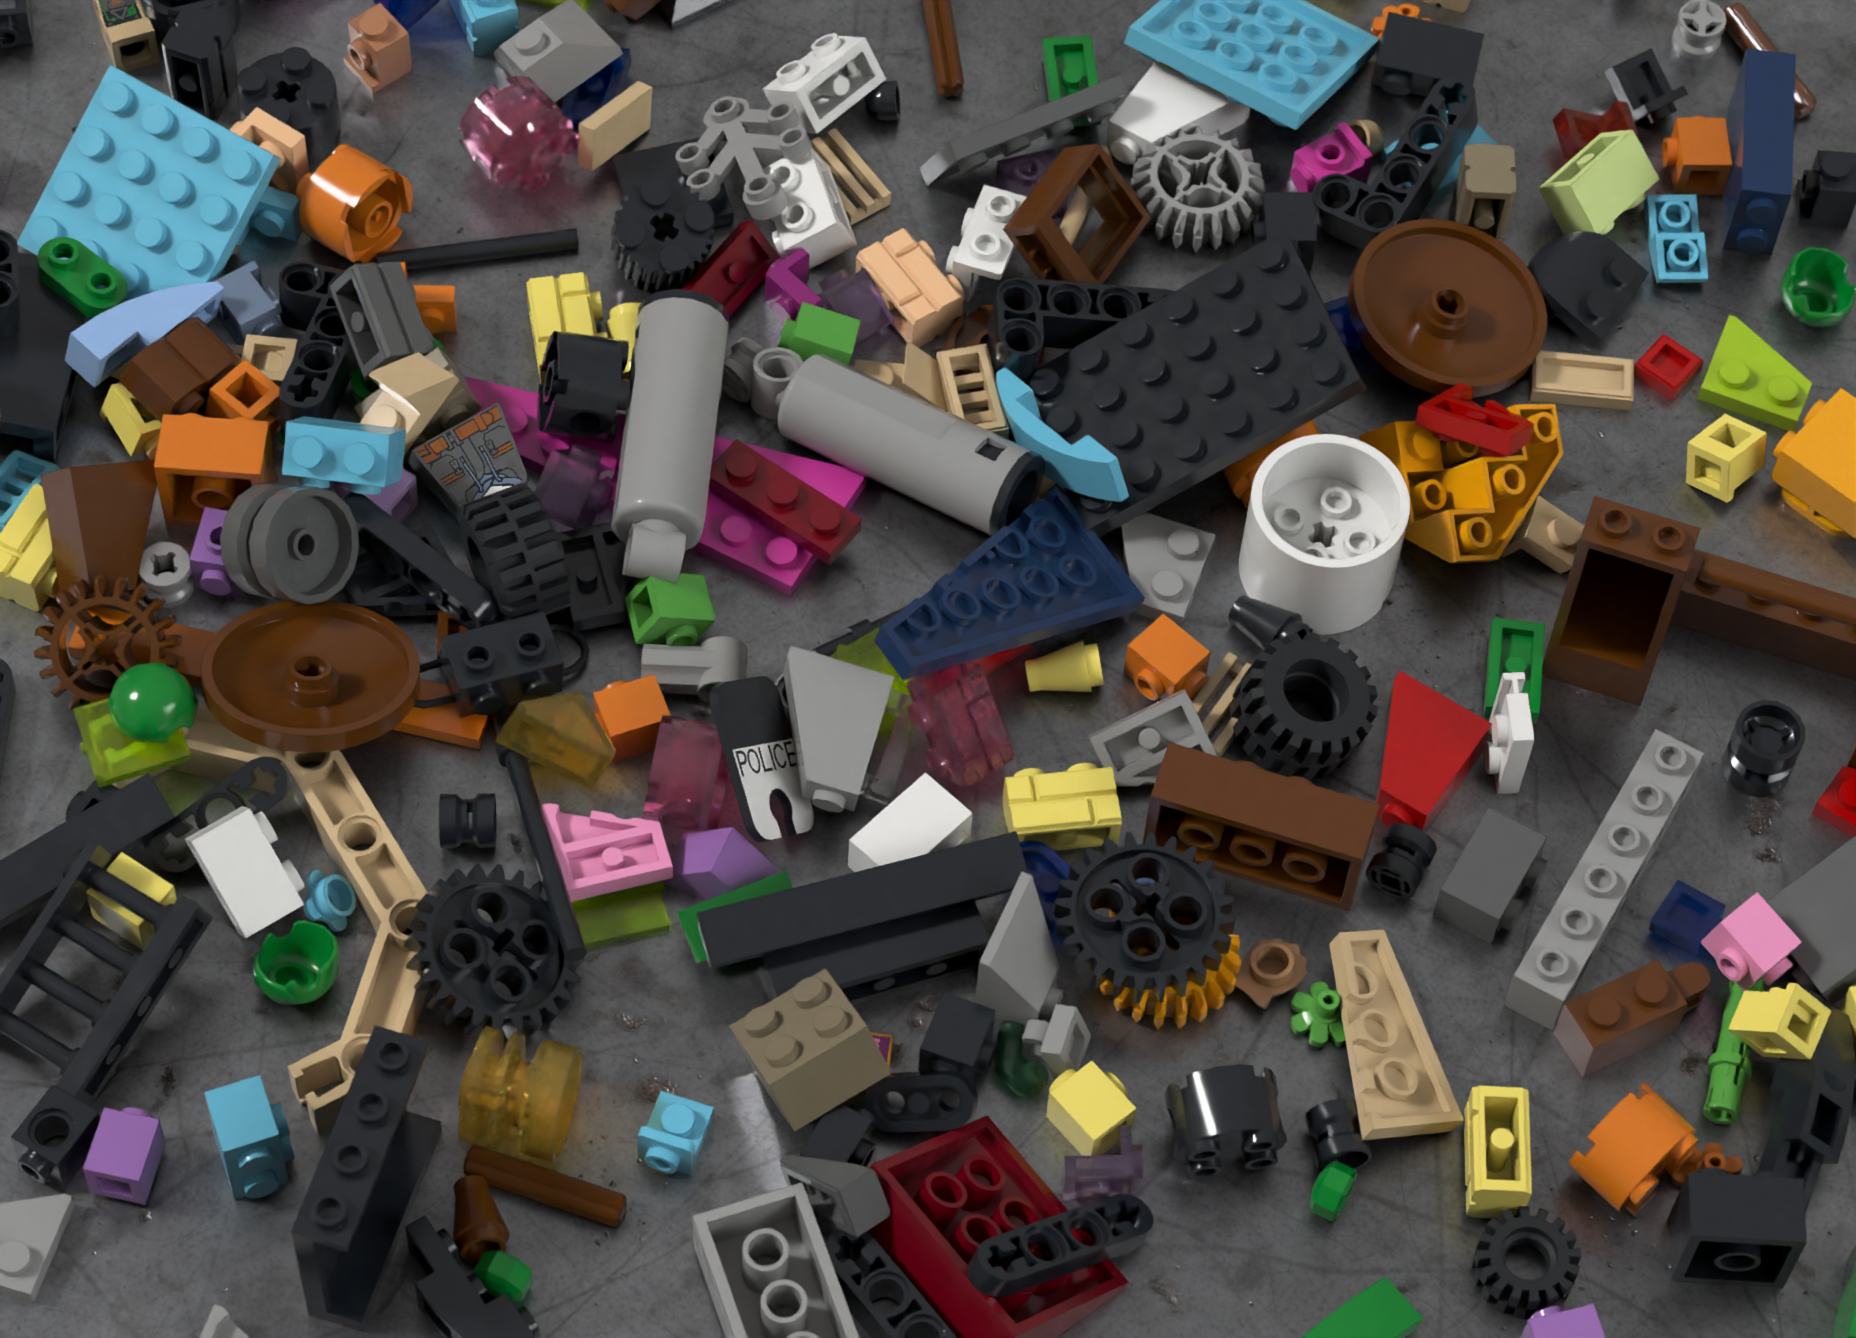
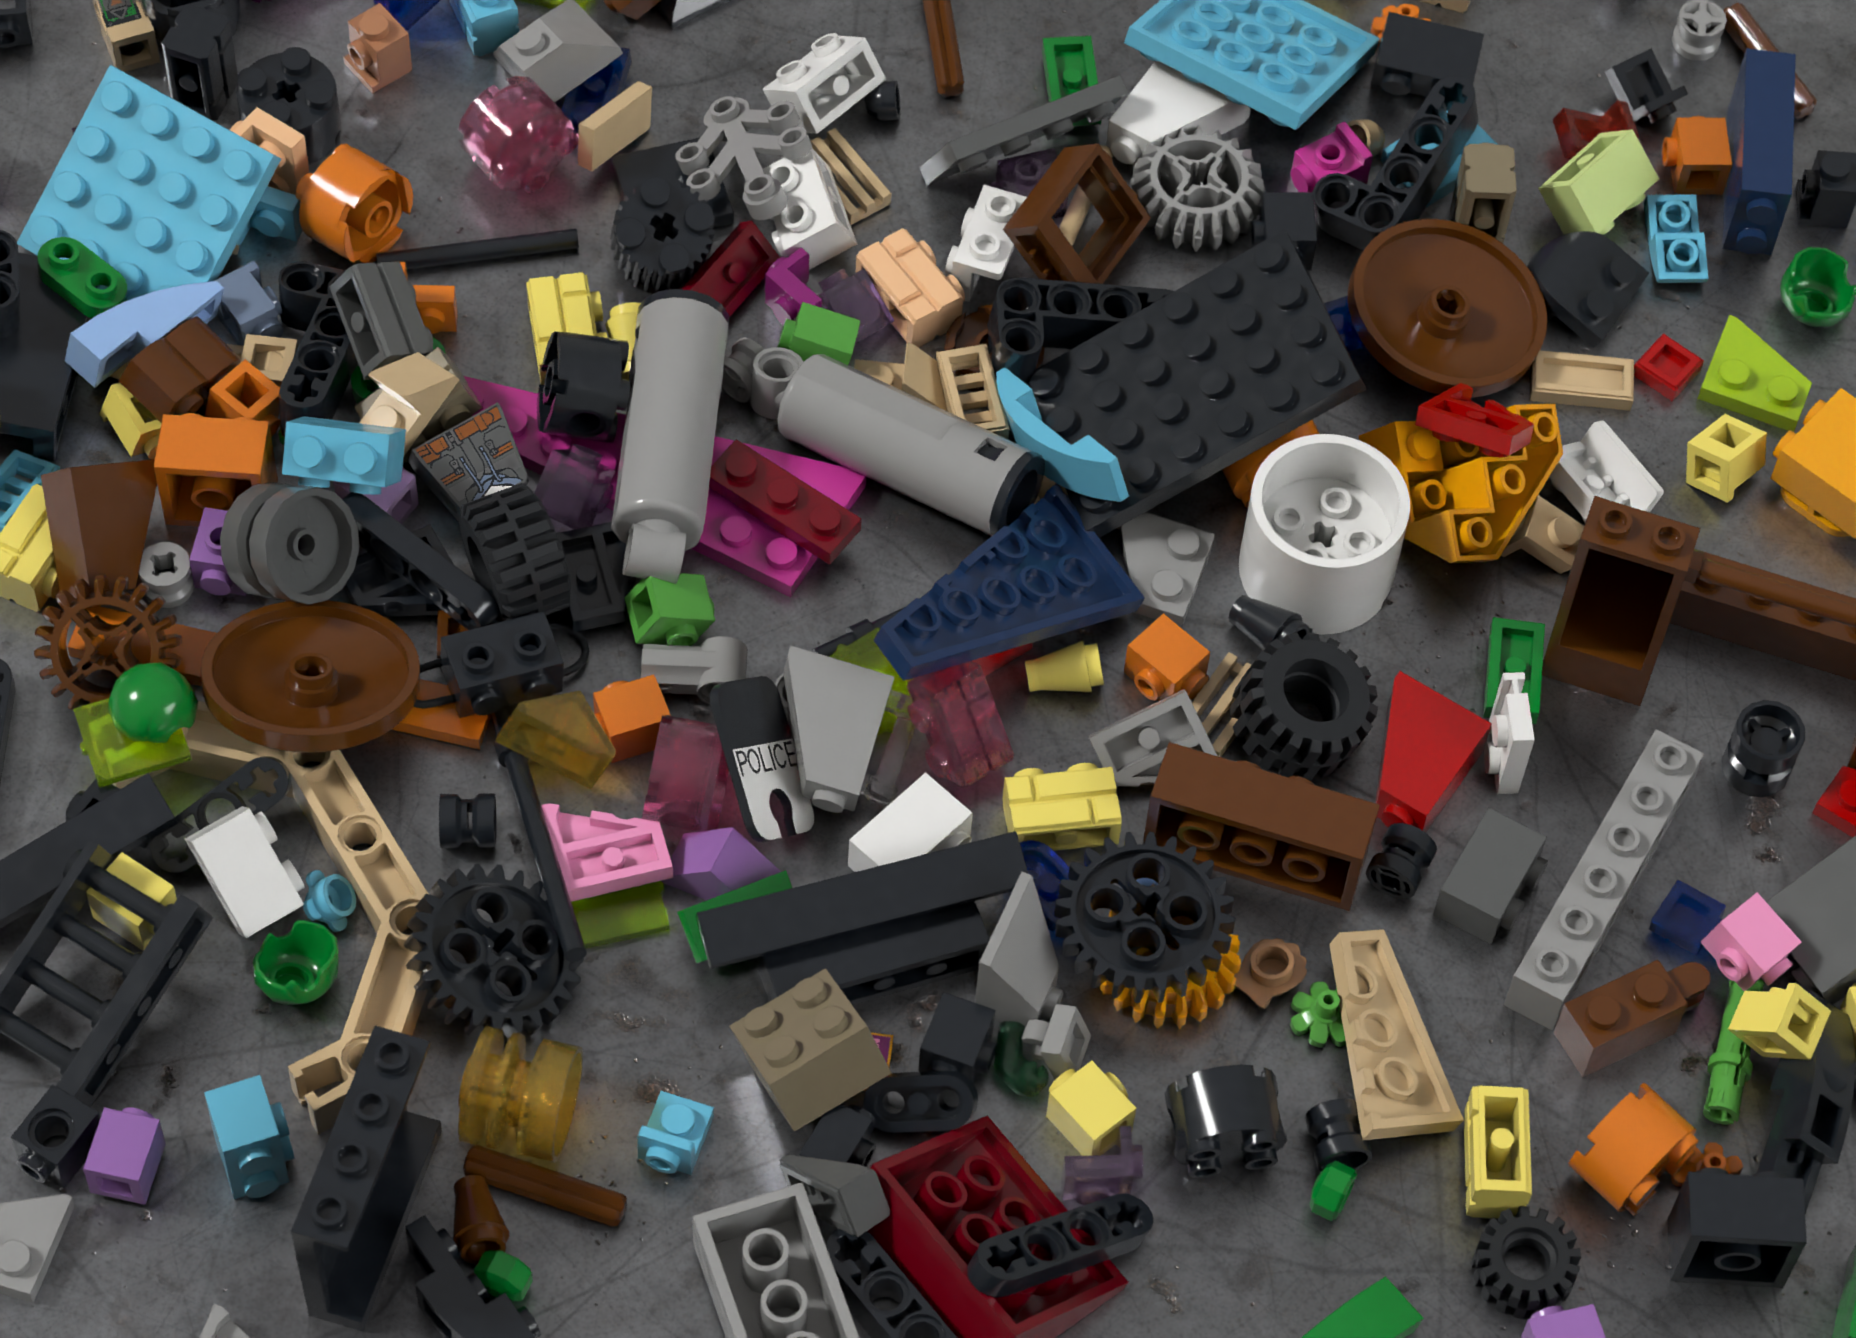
(1605, 469): none -> white bracket

